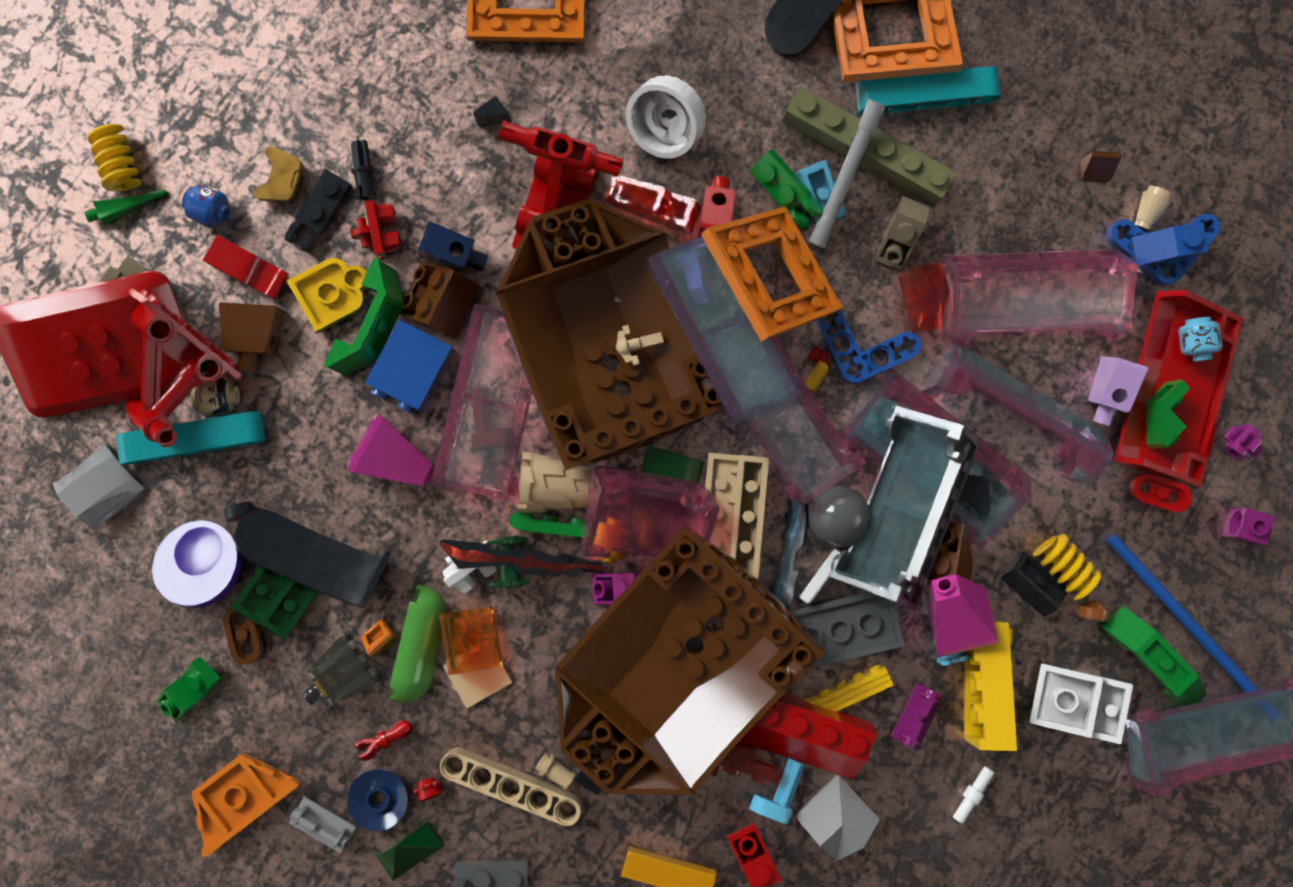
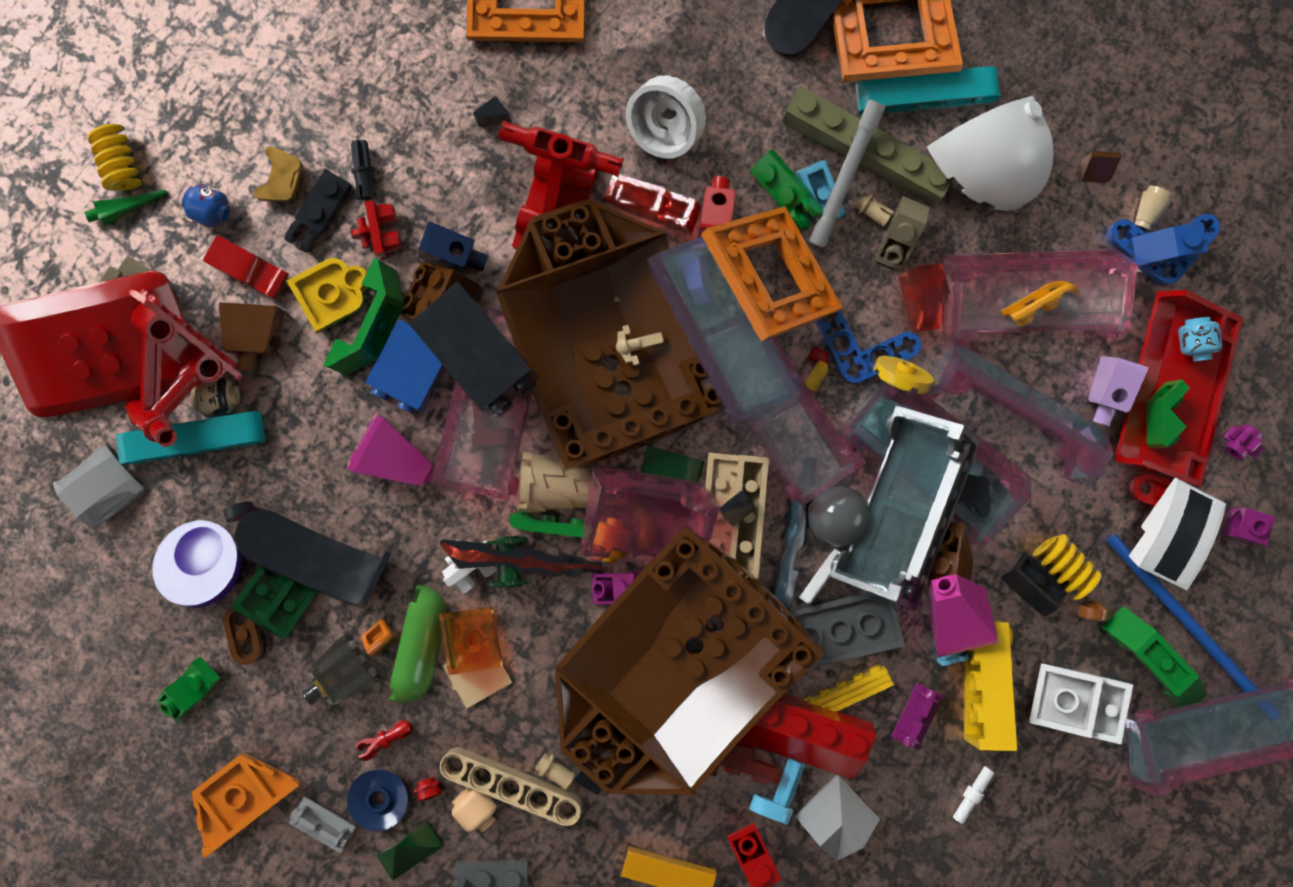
(473, 810): none -> light nougat head
(474, 351): none -> black brick
(737, 508): none -> black slope
(873, 209): none -> tan pin
(903, 374): none -> yellow plate
(999, 154): none -> white brick
(1042, 299): none -> light orange piece
(1179, 534): none -> slope

